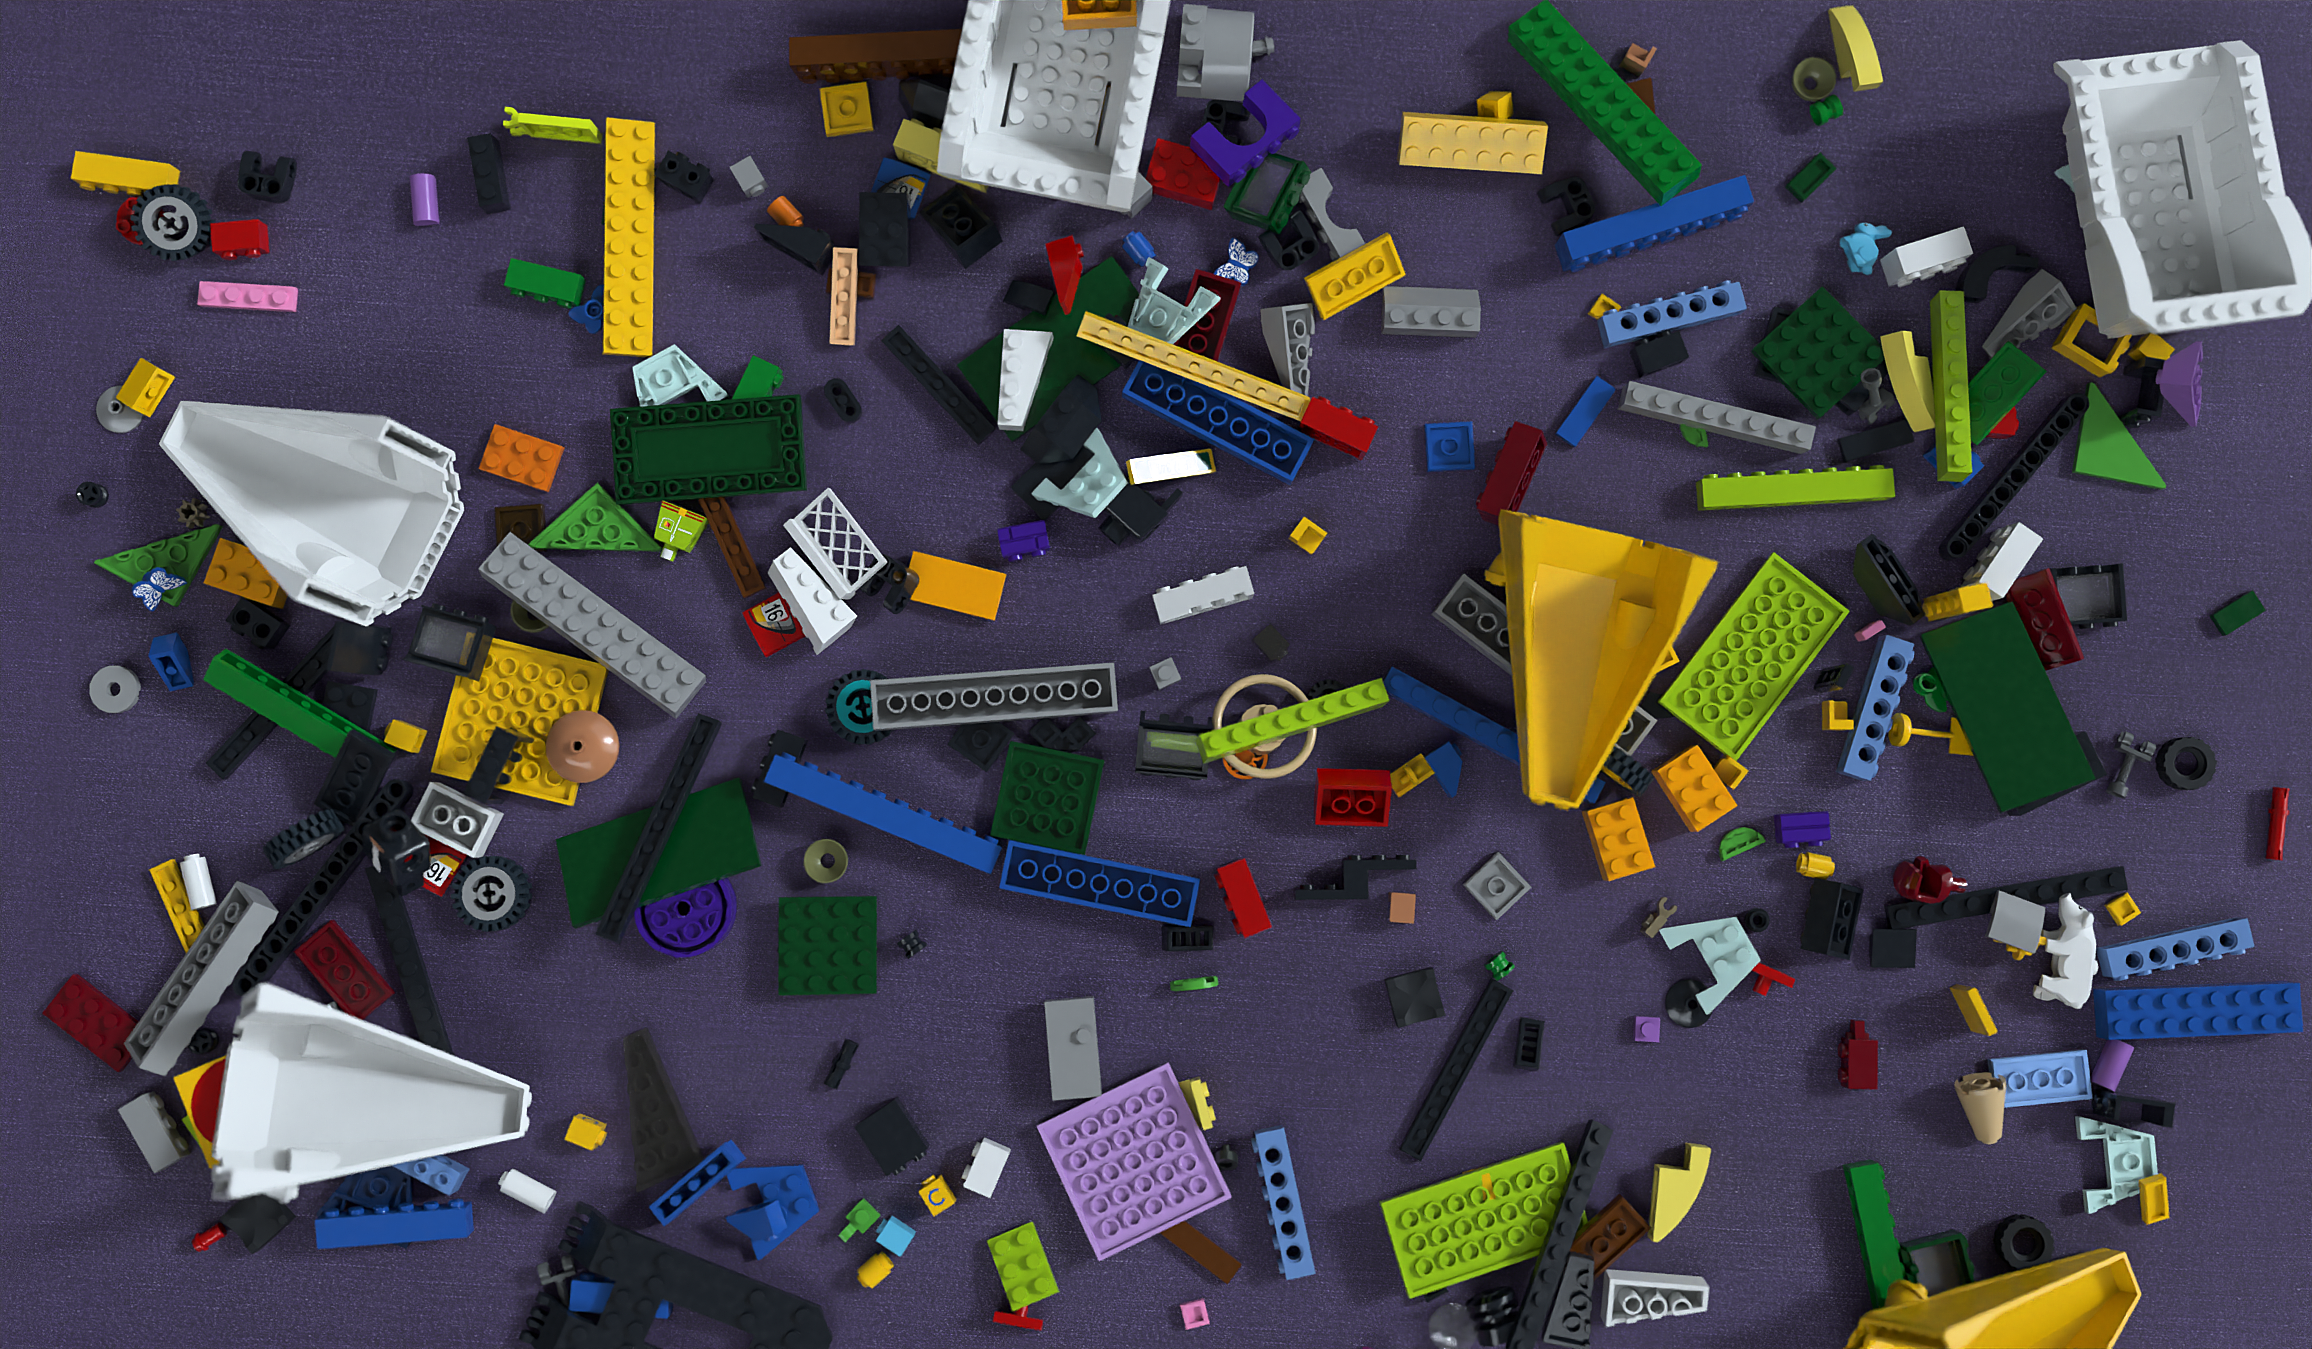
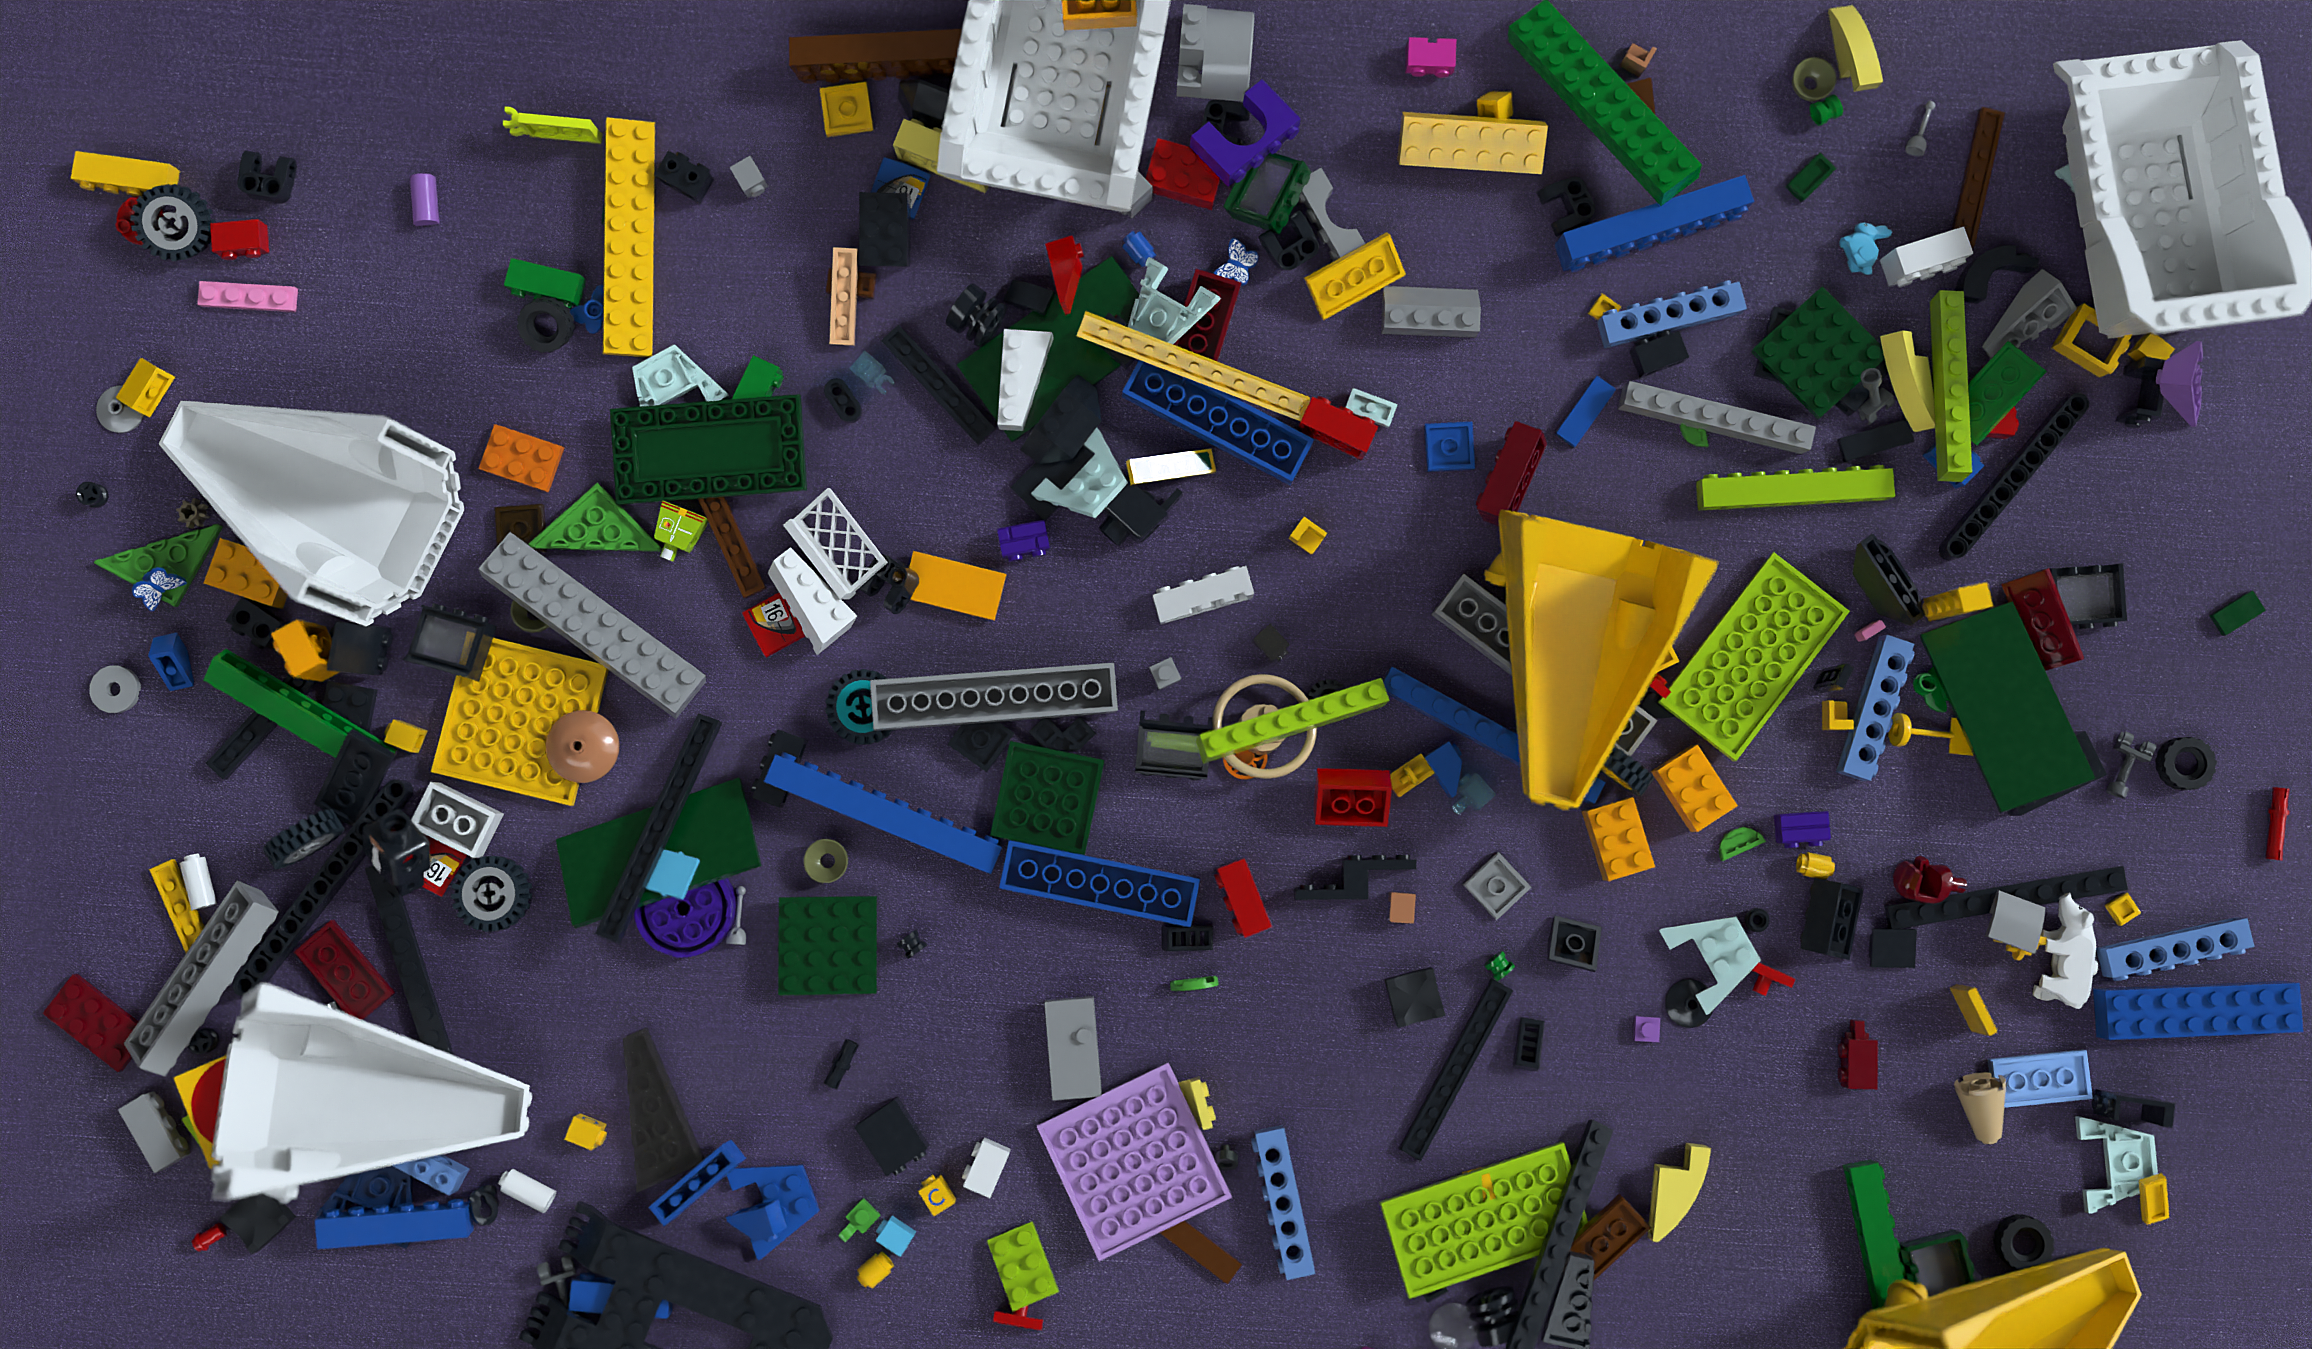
(305, 649): none -> light orange brick
(487, 1193): none -> black piece
(489, 173): black brick -> none
(492, 763): black window -> none
(532, 337): none -> black tyre
(673, 874): none -> medium azure piece
(736, 934): none -> light grey hinge
(785, 213): orange brick -> none
(800, 243): black slope -> none
(870, 372): none -> clear light blue brick
(961, 226): black slope -> none
(972, 312): none -> black wheel
(1194, 1313): bright pink tile -> none
(1263, 46): light grey pin -> none
(1288, 340): light grey wedge -> none
(1372, 407): none -> light aqua plate
(1430, 57): none -> dark pink brick
(1473, 792): none -> clear light blue brick
(1574, 943): none -> black slope
(1646, 1295): white wedge -> none
(1654, 922): dark tan plate -> none
(1658, 684): none -> red plate
(1730, 771): yellow panel -> none
(1917, 145): none -> light grey hinge
(1978, 172): none -> reddish brown tile
(2003, 559): white brick -> none
(2108, 449): bright green tile -> none
(2111, 1064): medium lavender brick -> none

